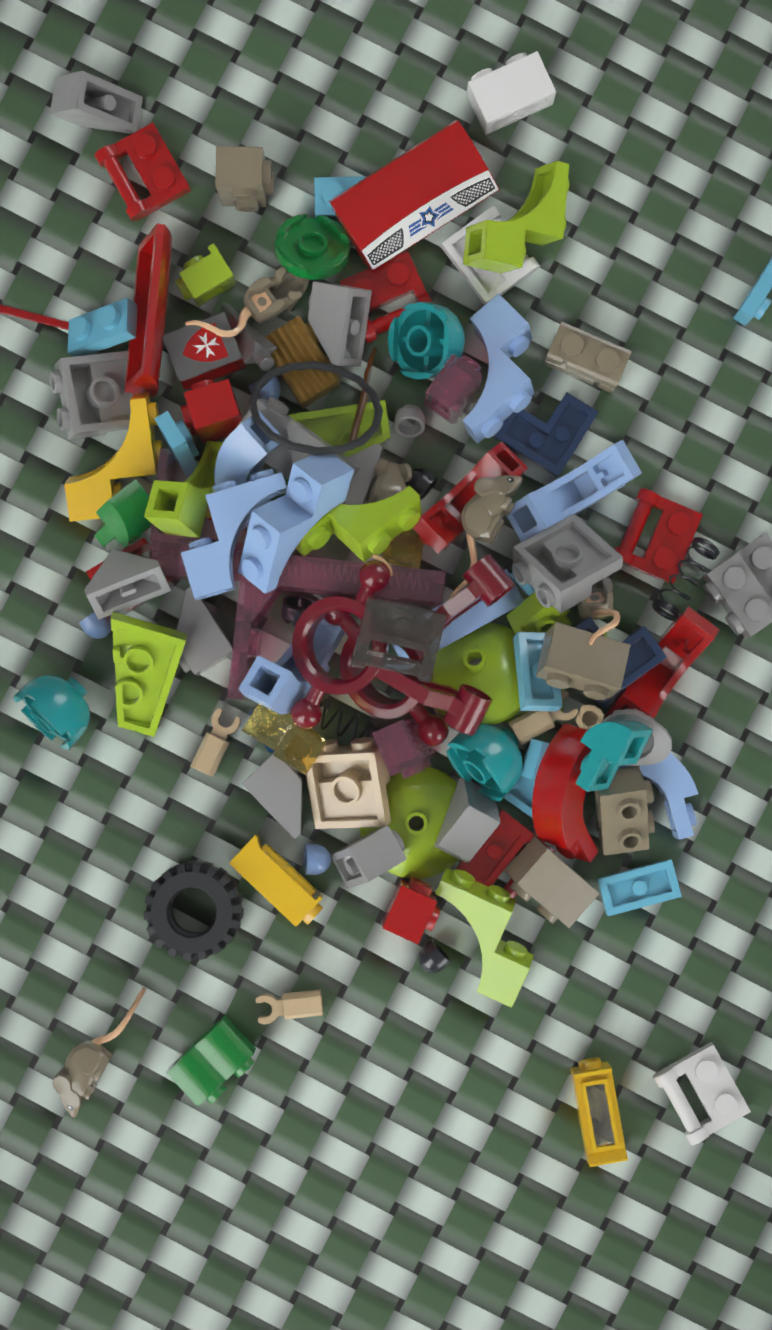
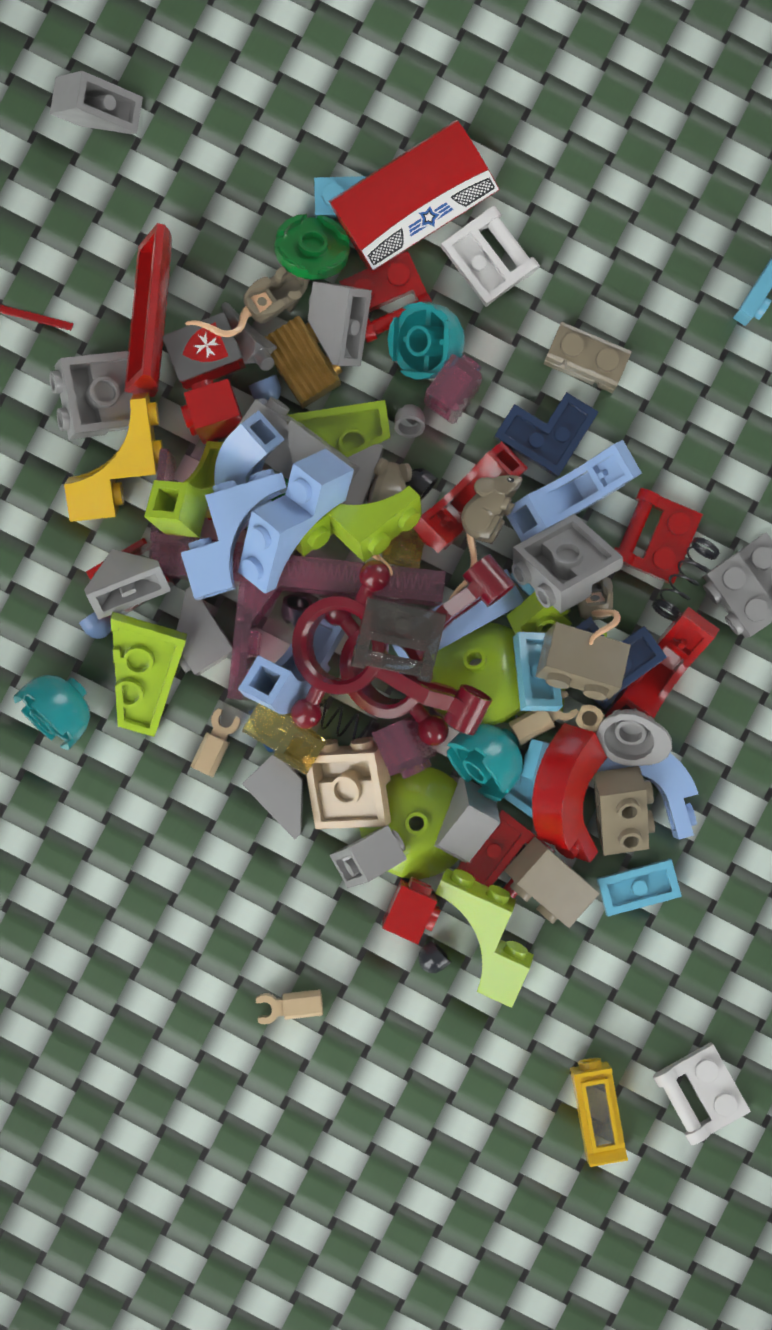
(86, 1065): dark tan animal -> none
(102, 328): medium azure plate -> none
(124, 516): green brick -> none
(153, 165): red plate -> none
(165, 927): black tyre -> none
(179, 442): medium azure plate -> none
(205, 277): lime brick -> none
(212, 1061): green brick -> none
(243, 177): dark tan brick -> none
(277, 881): yellow window -> none
(306, 448): black piece -> none
(315, 859): medium blue hinge -> none
(363, 399): reddish brown piece -> none
(507, 386): light blue arch -> none
(510, 91): white brick -> none
(539, 221): lime arch -> none
(612, 746): teal brick -> none

